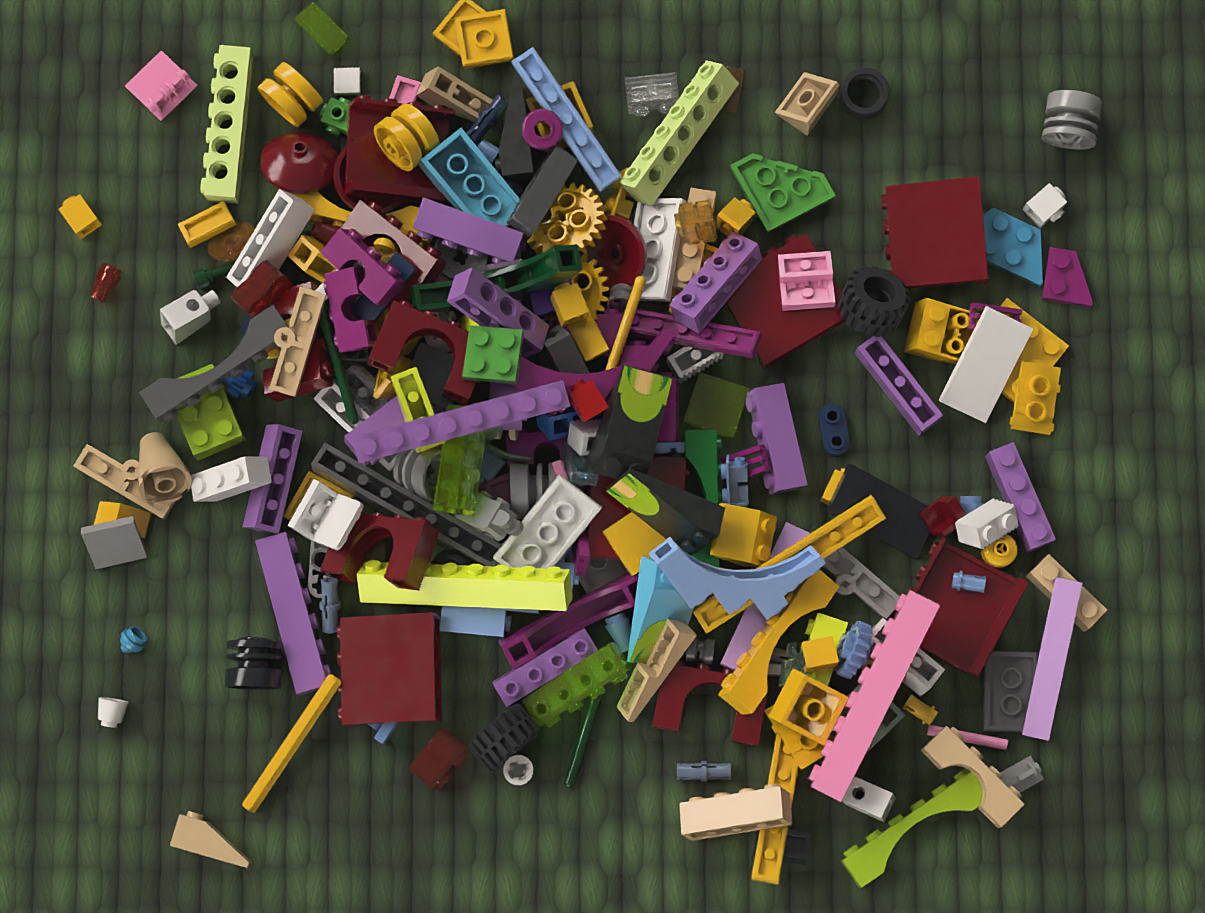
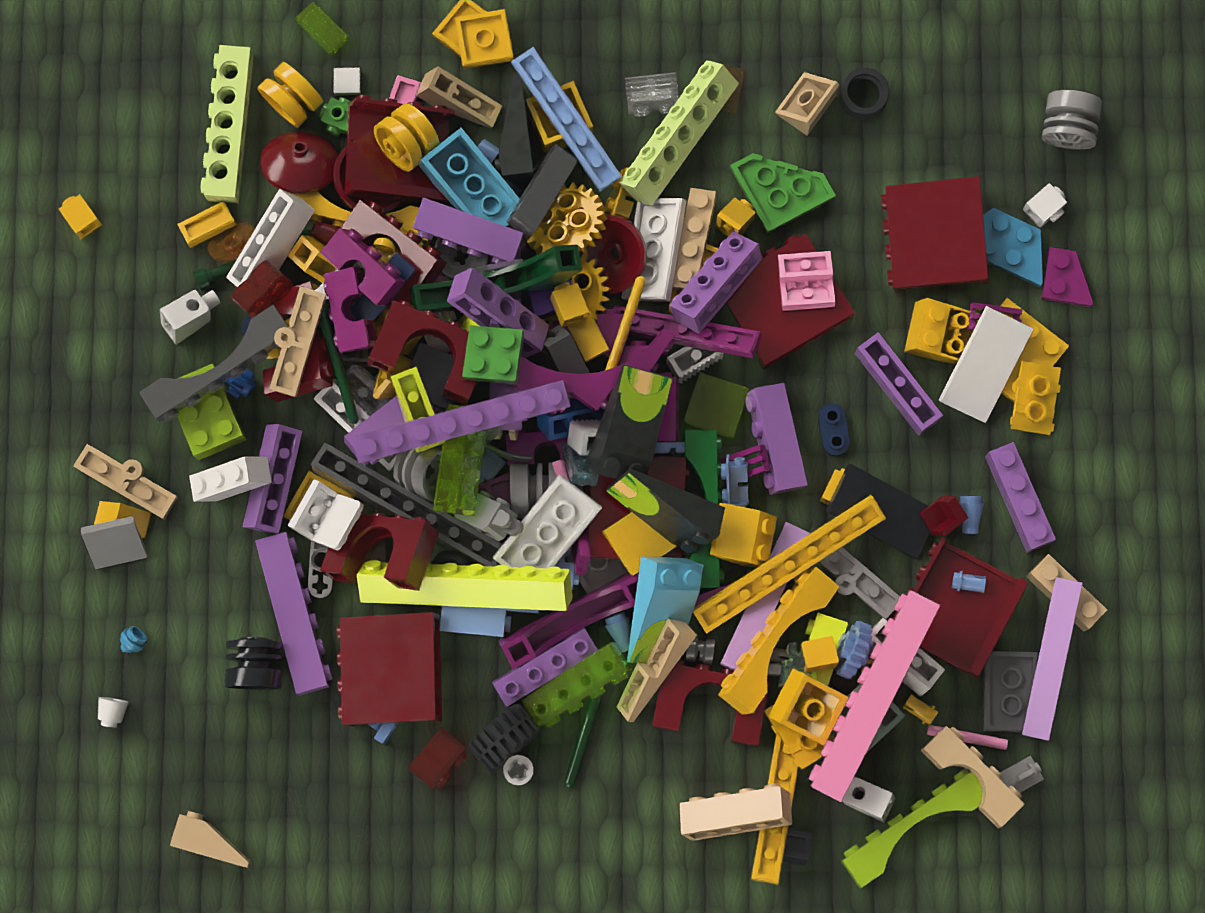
(105, 281): clear red cone -> none
(161, 85): bright pink hinge -> none
(161, 470): tan cone -> none
(291, 743): yellow axle -> none
(329, 605): sand blue pin -> none
(487, 119): dark blue pin -> none
(532, 120): magenta piece -> none
(586, 399): red brick -> none
(619, 297): flat silver wheel -> none
(696, 222): clear yellow brick -> none
(703, 771): sand blue pin -> none
(733, 588): light blue arch -> none
(873, 301): black tyre -> none
(987, 523): white brick -> none
(994, 558): yellow head -> none

